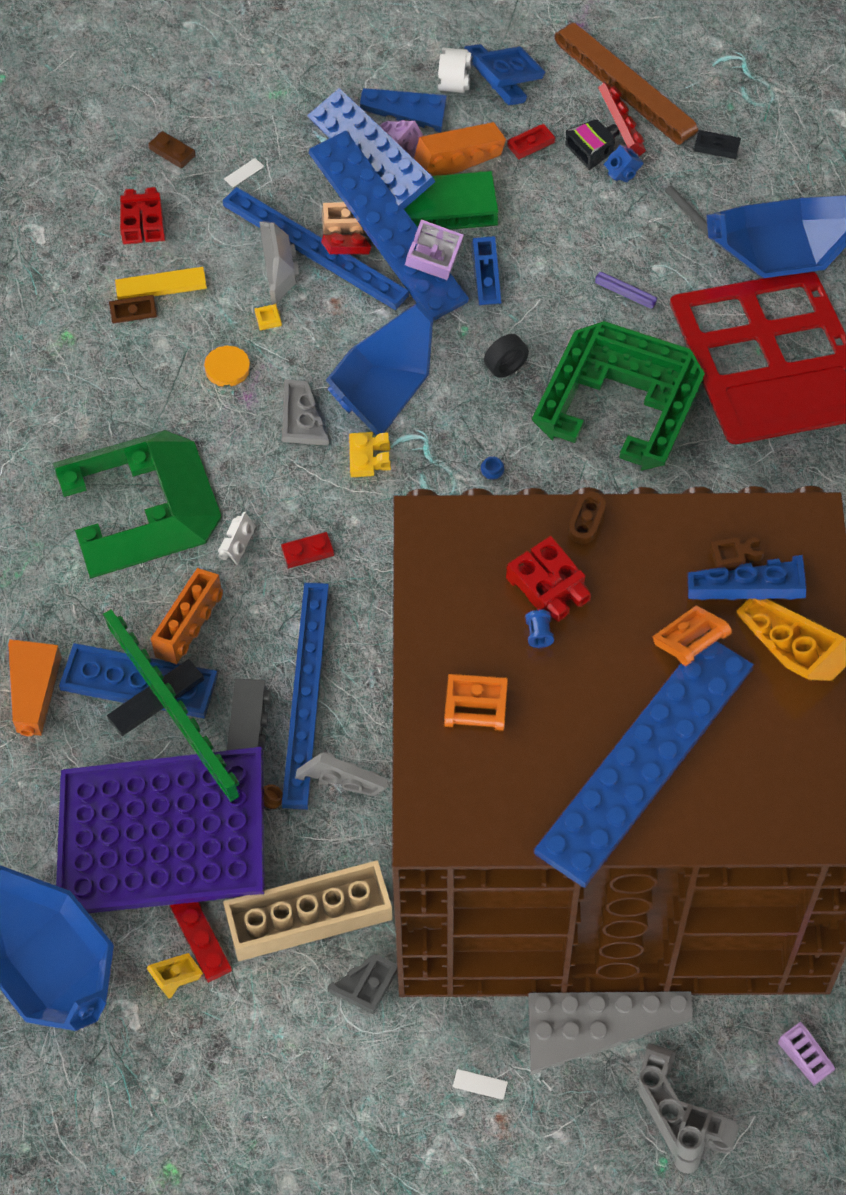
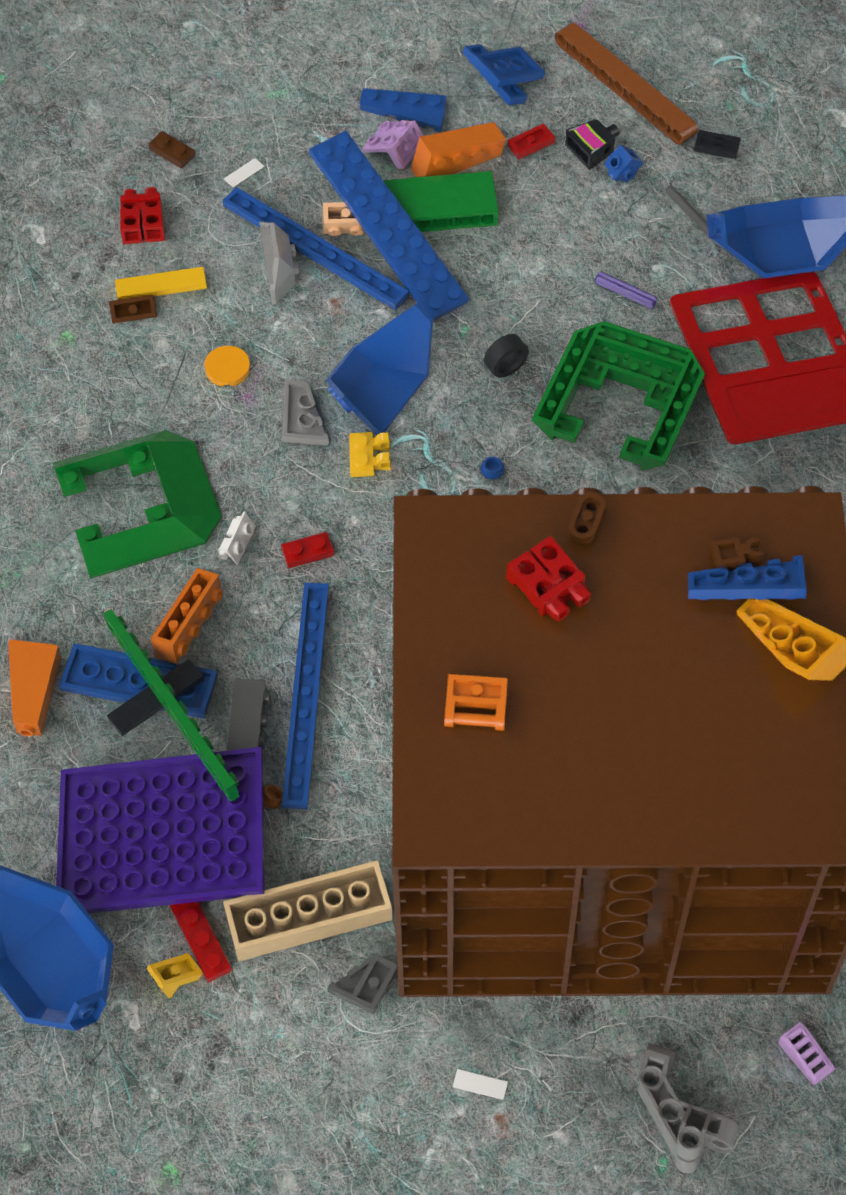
(267, 317): yellow tile -> none
(332, 771): light grey wing -> none
(346, 244): red plate -> none
(393, 164): plate -> none
(434, 249): piece -> none
(453, 70): white brick -> none
(486, 270): blue slope -> none
(539, 628): blue bush -> none
(588, 1023): light grey wing -> none
(623, 121): red plate -> none
(642, 763): blue plate -> none
(687, 629): orange plate -> none

